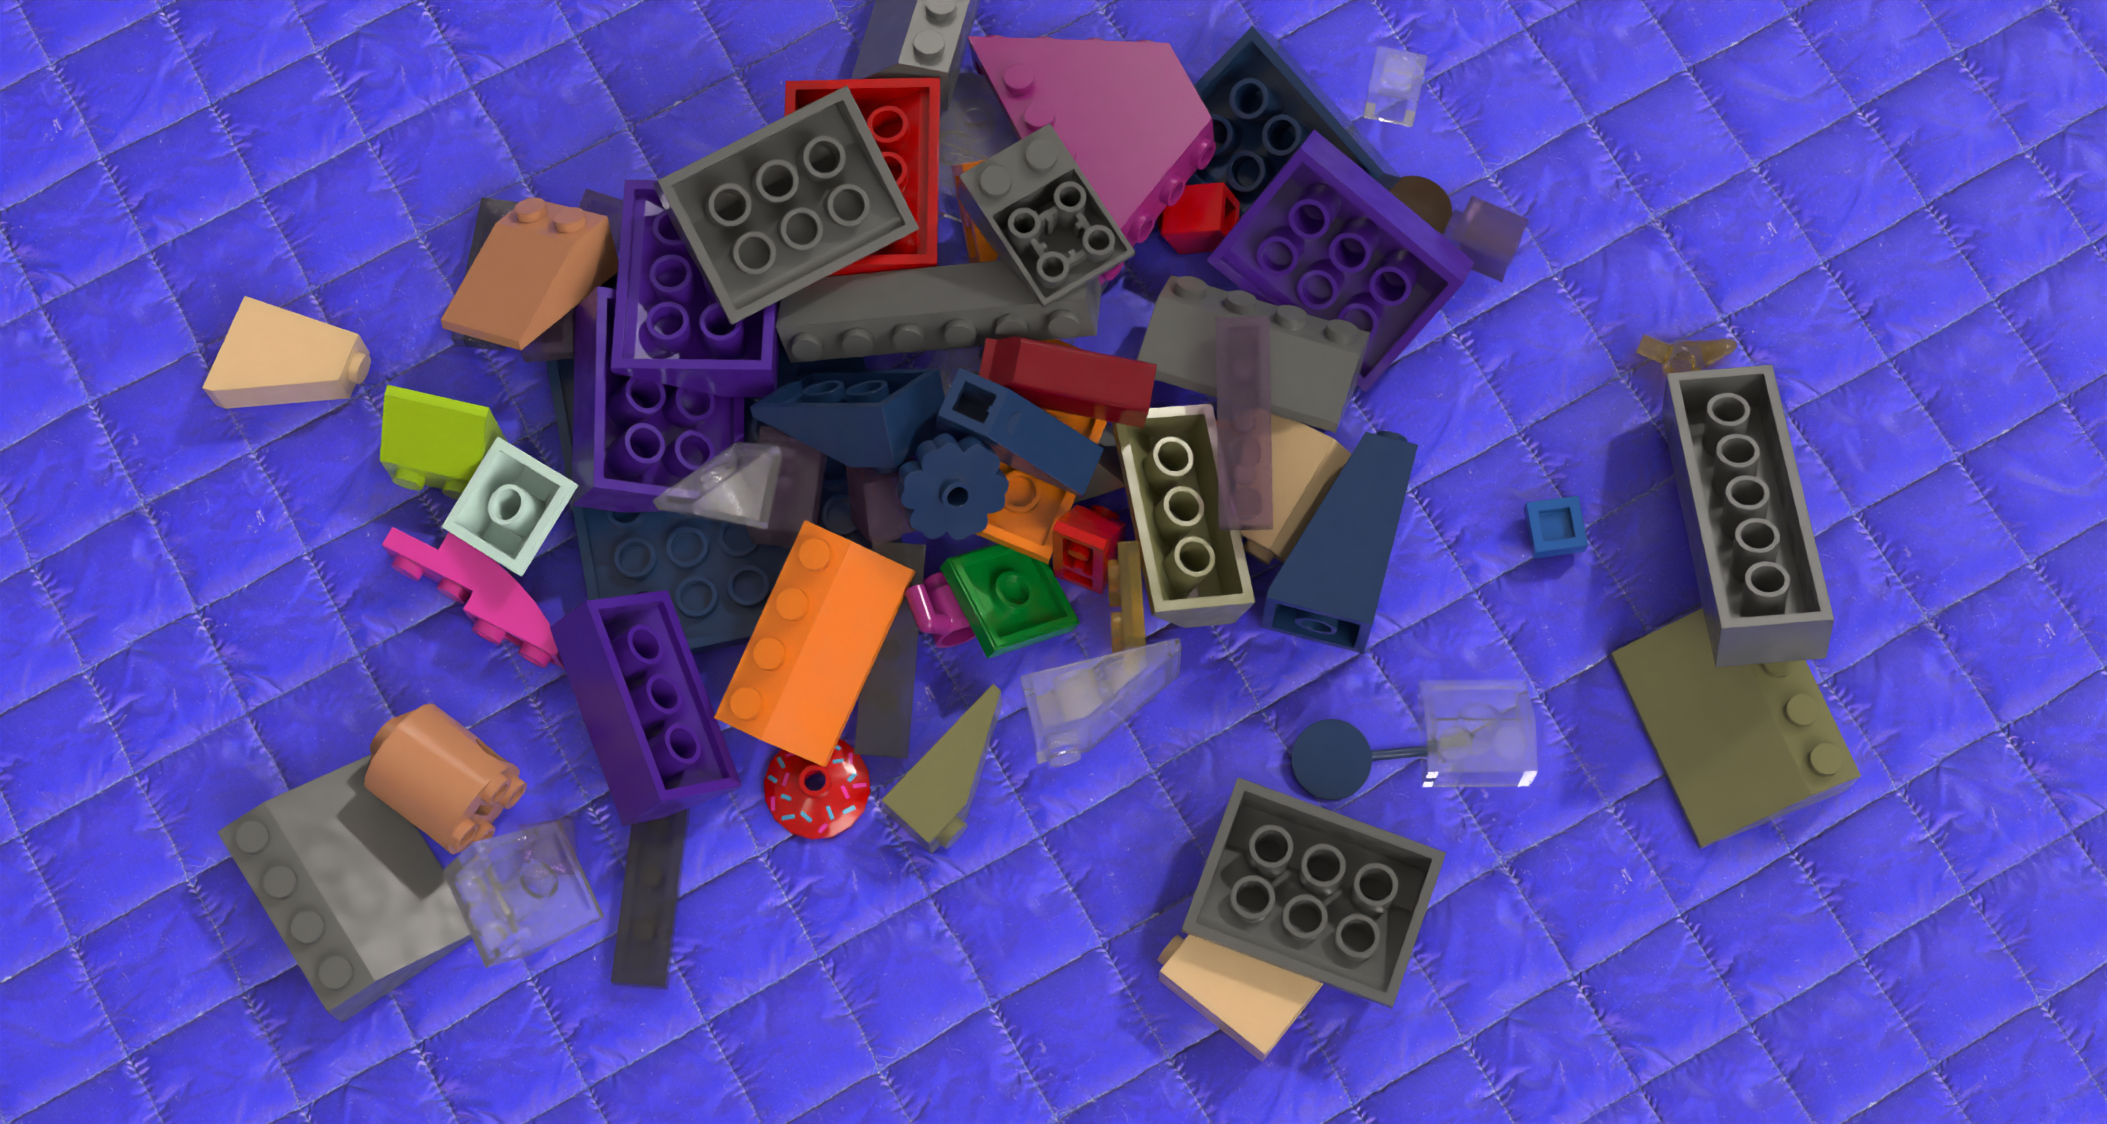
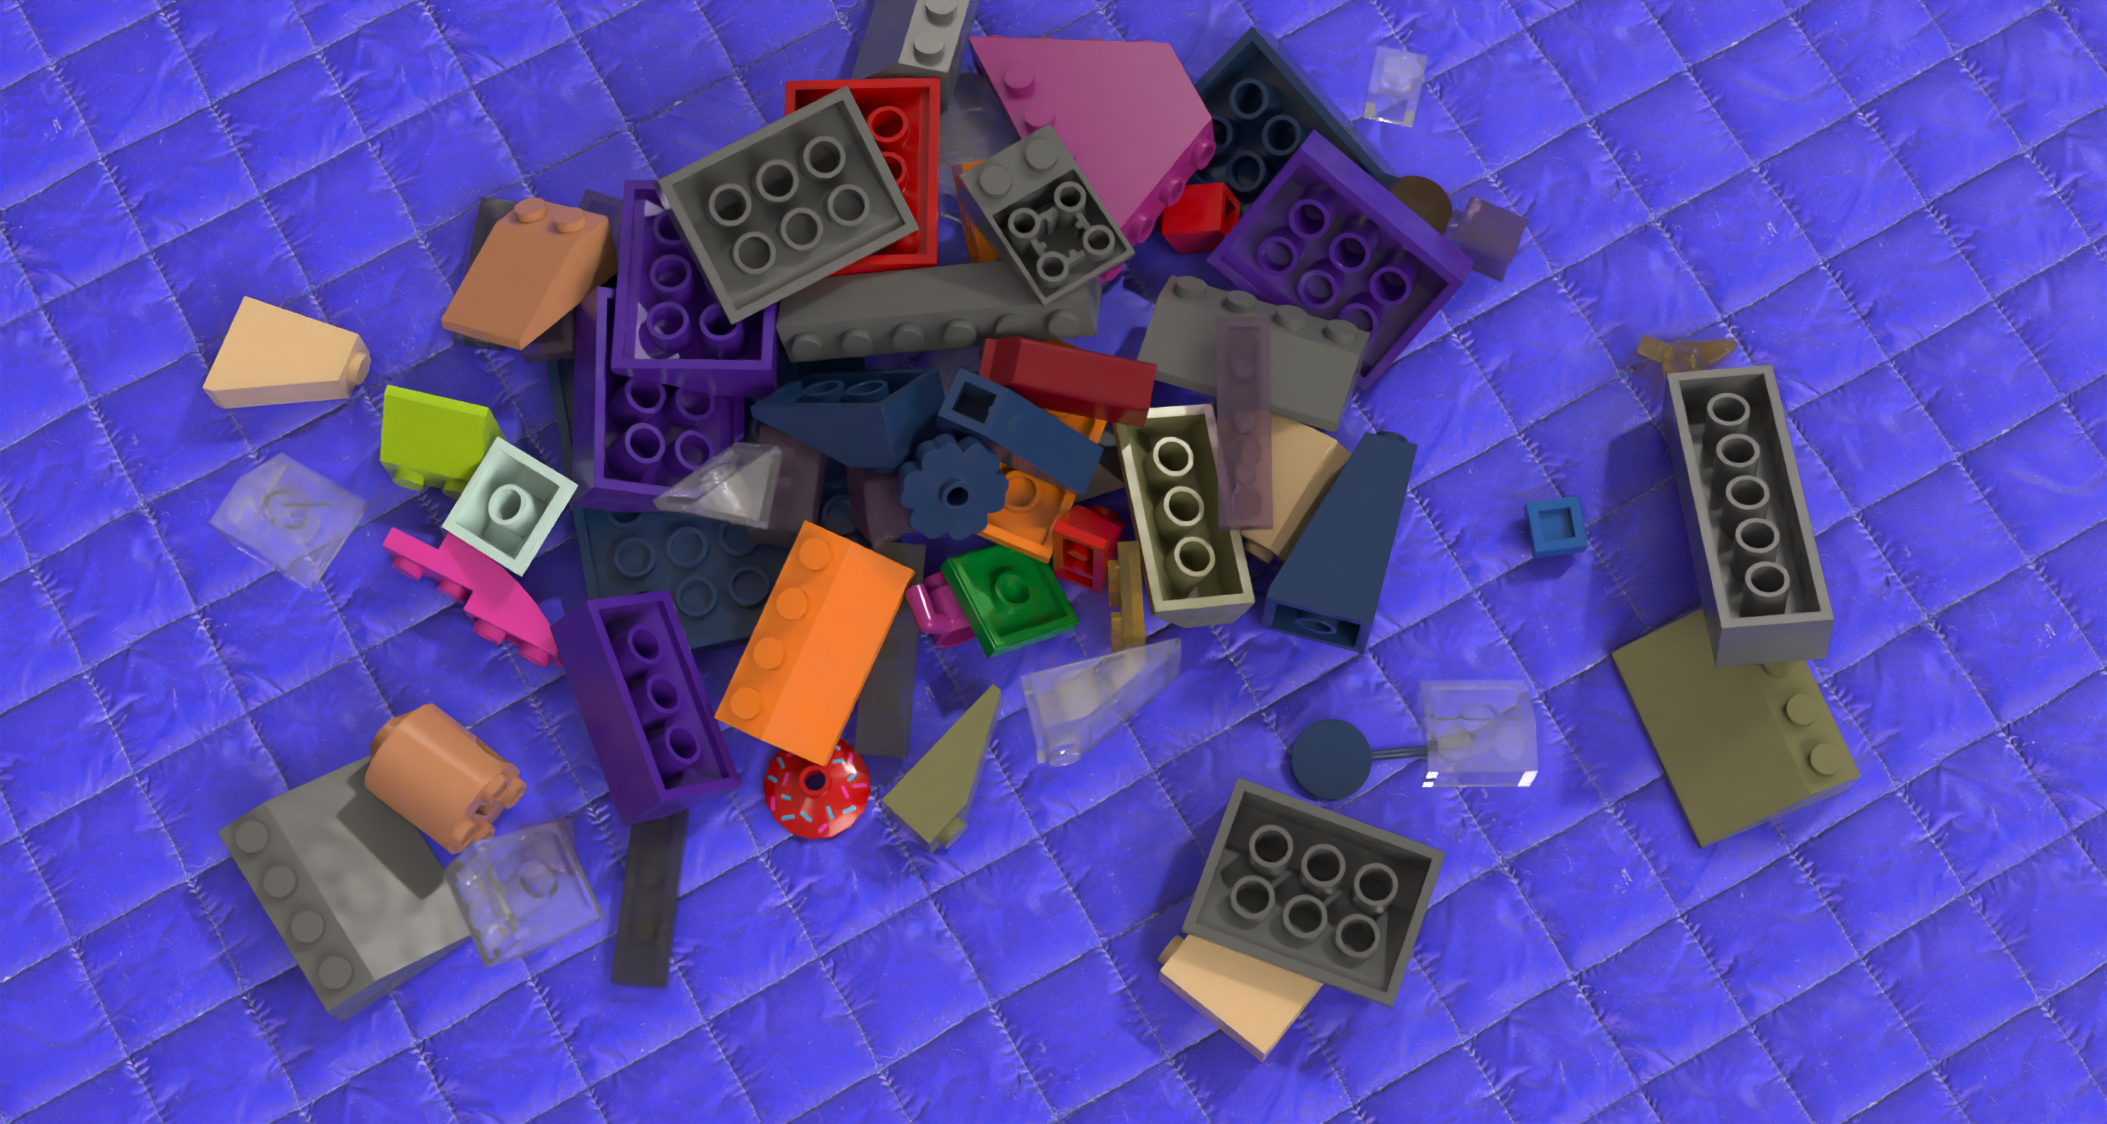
(288, 518): none -> clear slope

